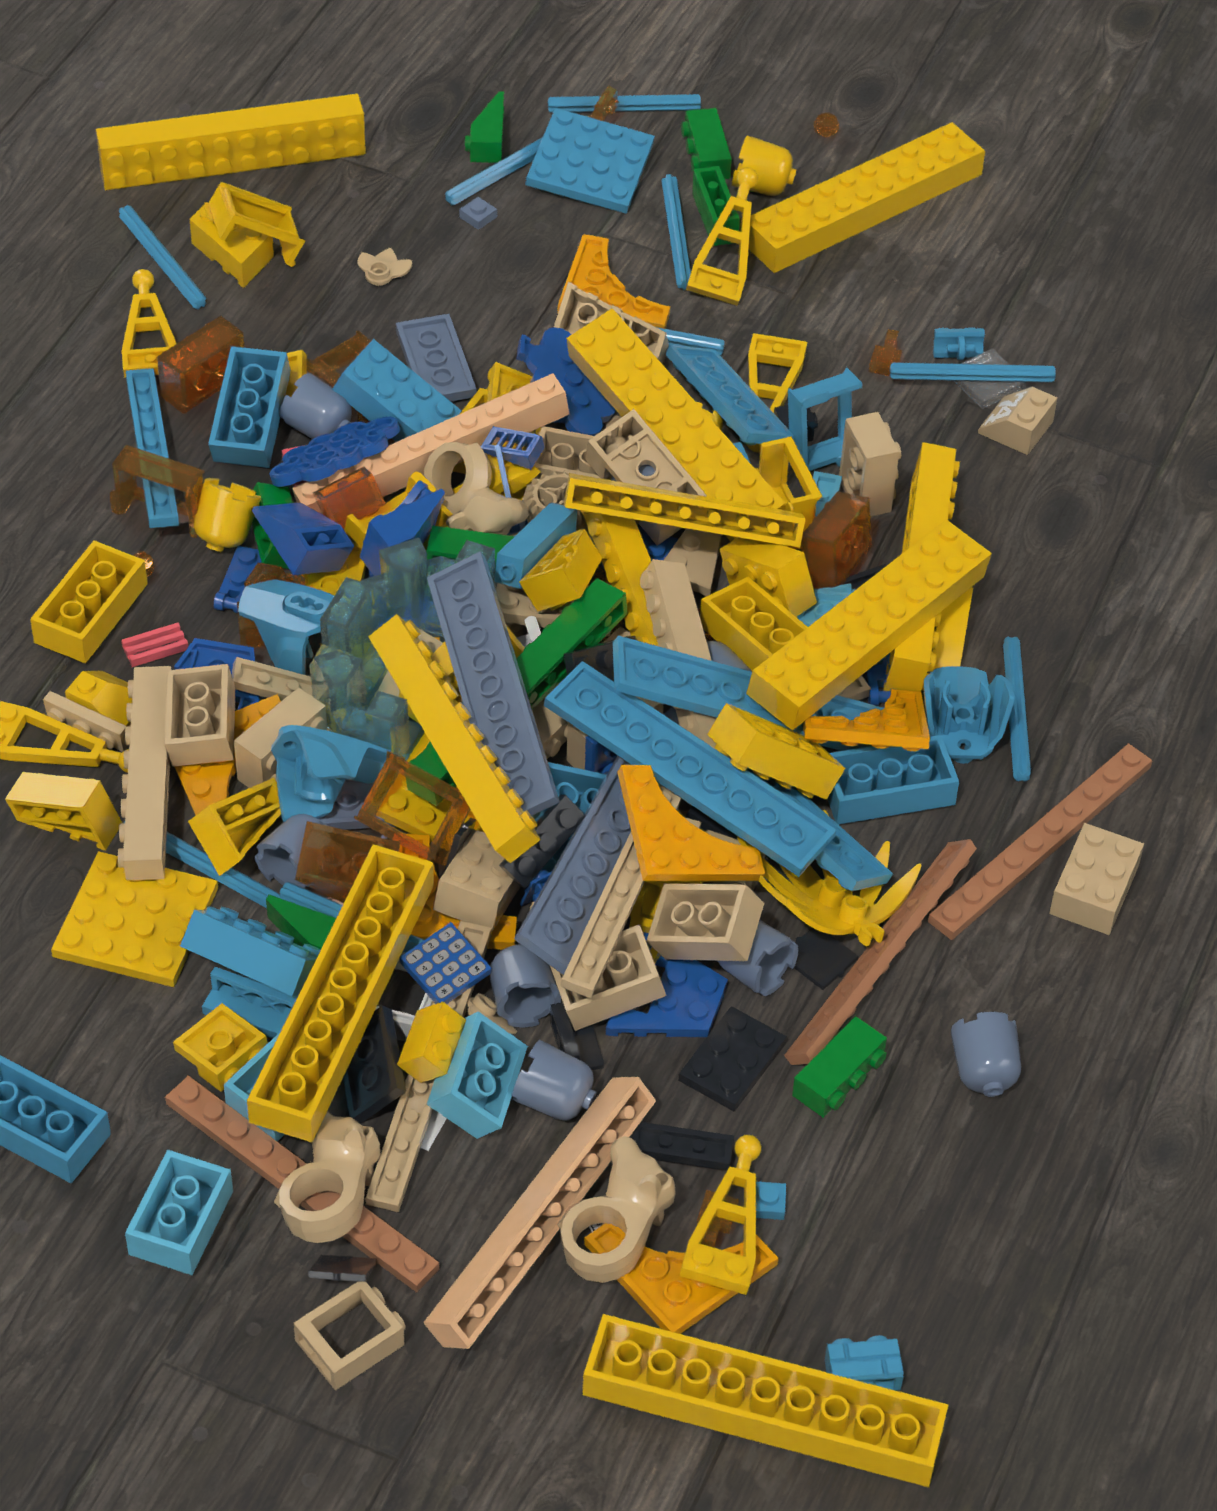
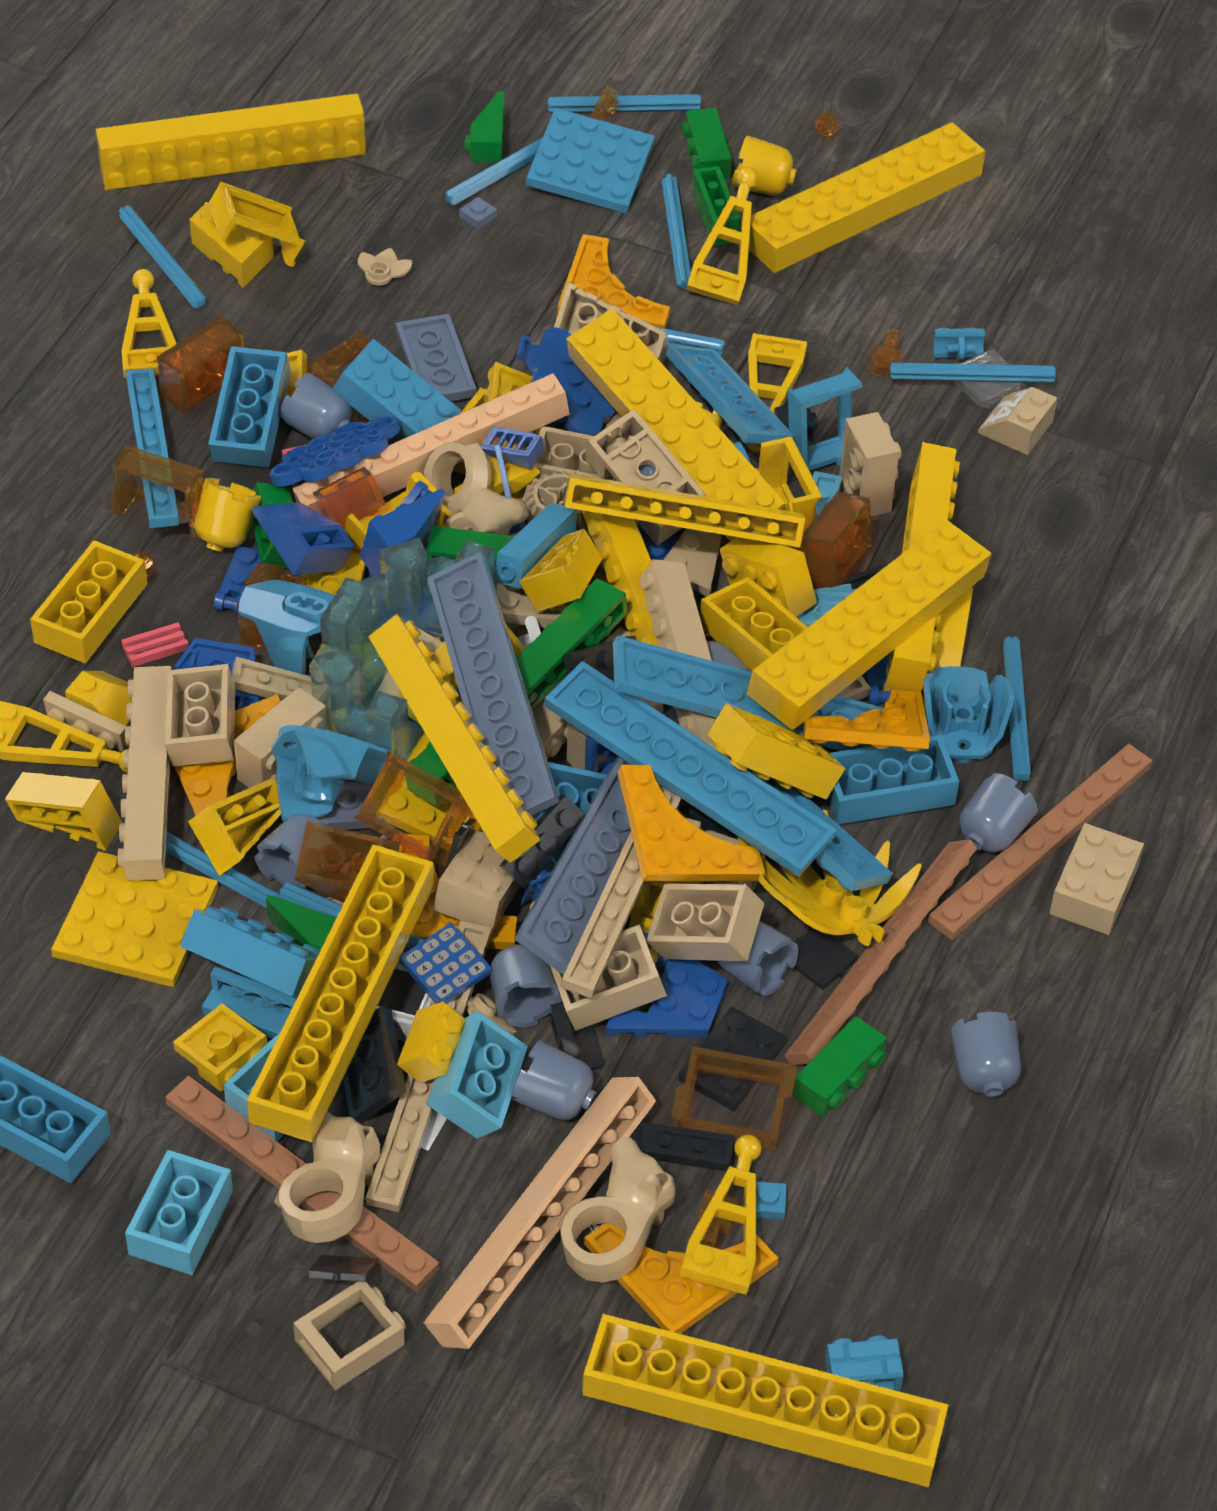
(740, 1067): none -> clear orange piece
(997, 814): none -> sand blue cylinder

